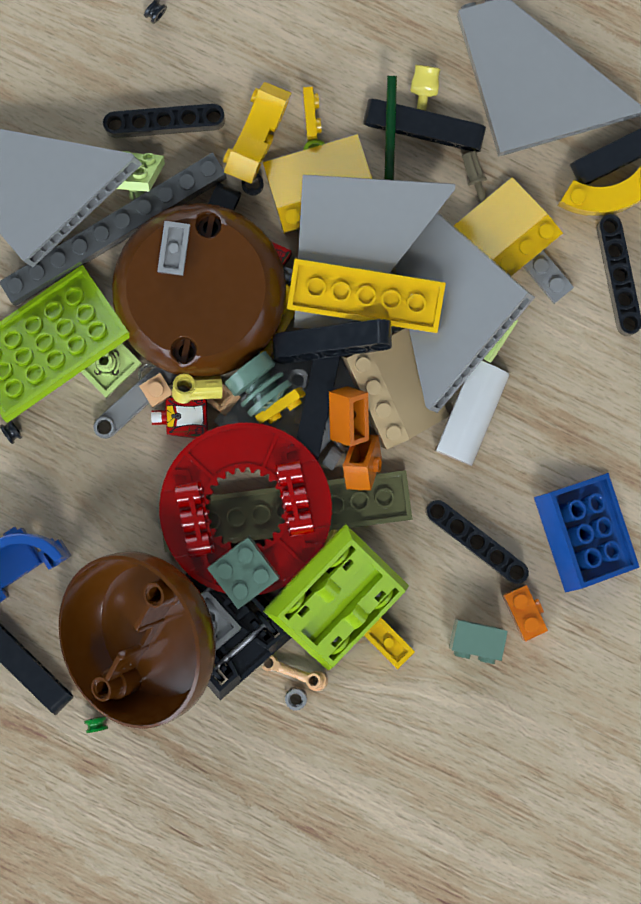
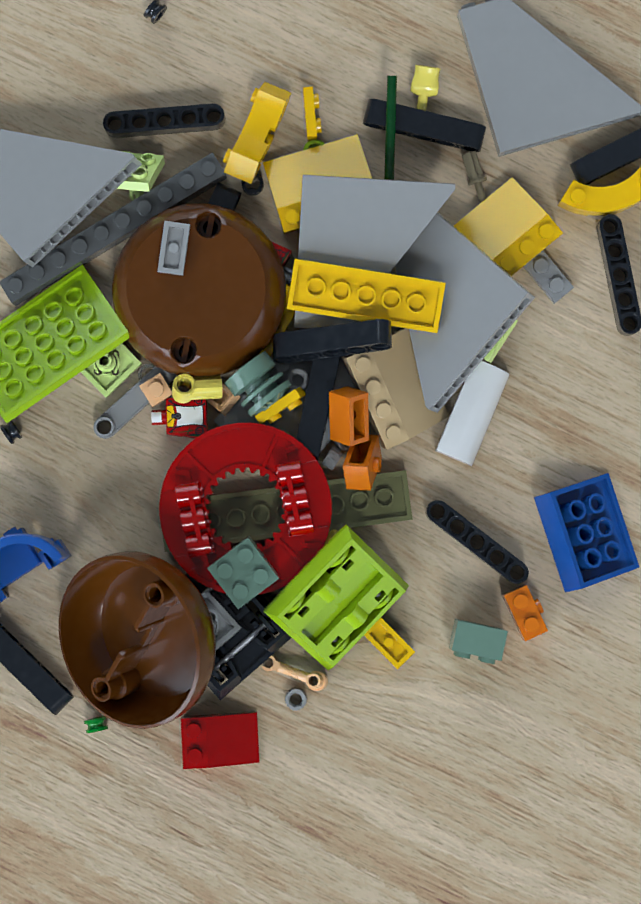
(219, 740): none -> red slope

